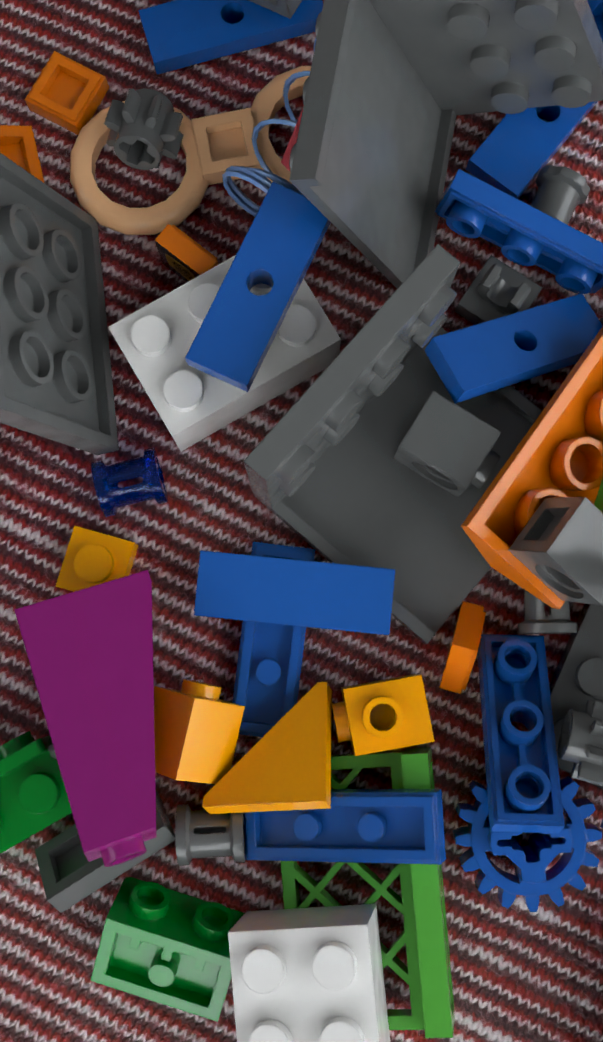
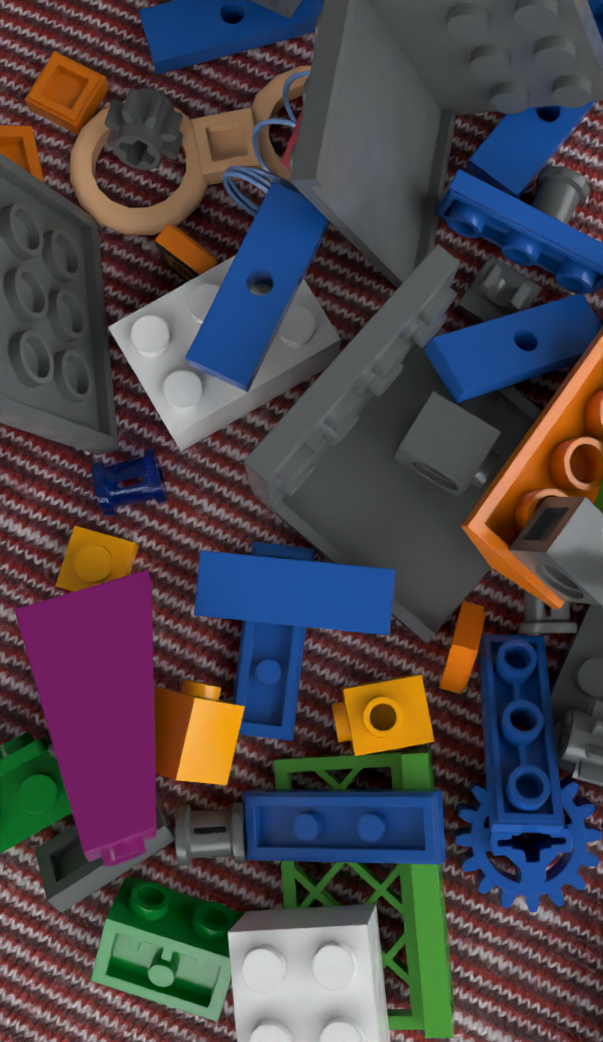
(286, 766): light orange tile -> none

